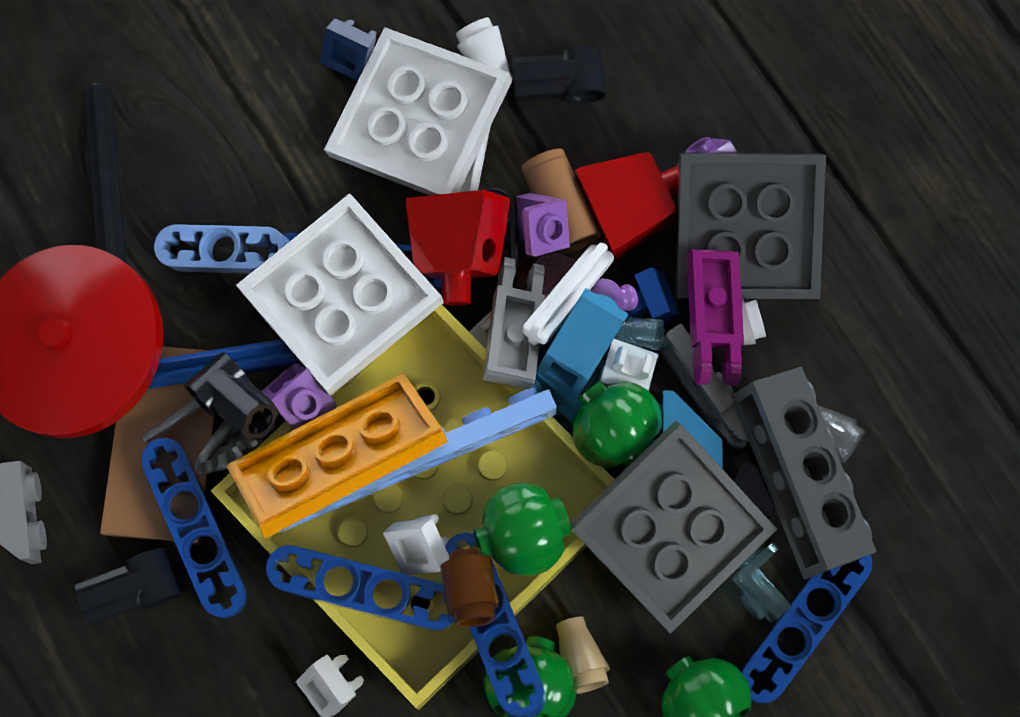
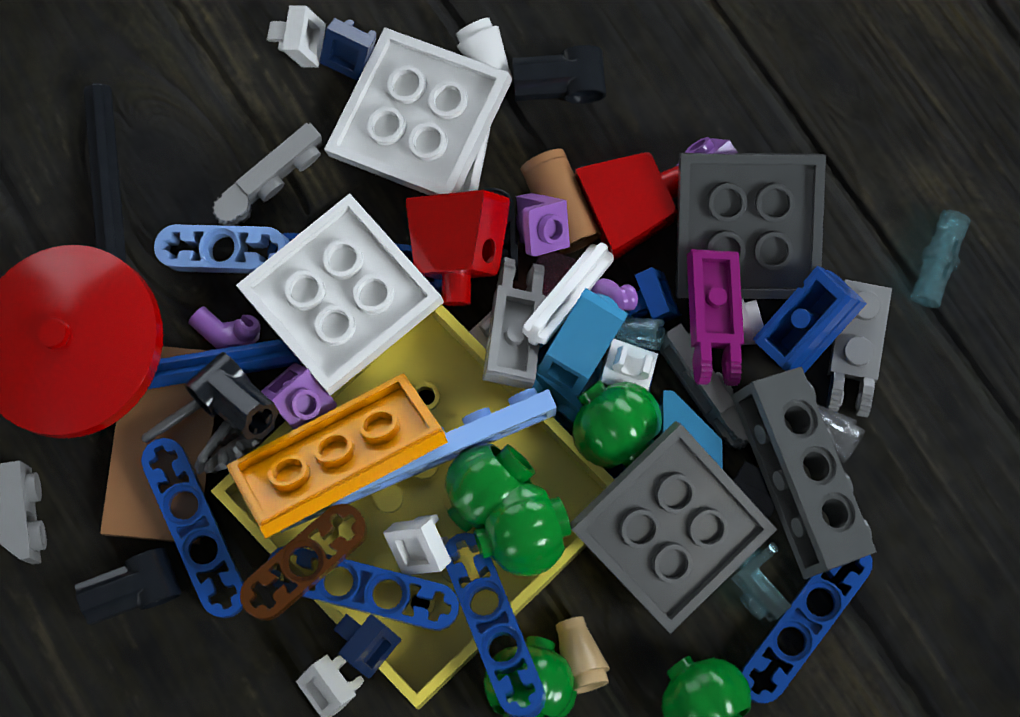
(225, 334): none -> medium lavender arm
(266, 176): none -> light grey hinge
(299, 36): none -> white tile
(302, 540): none -> reddish brown beam
(367, 643): none -> dark blue tile
(469, 588): reddish brown brick -> none
(481, 480): none -> green plant
(809, 320): none -> blue brick
(859, 348): none -> light grey hinge
(940, 258): none -> clear light blue pin

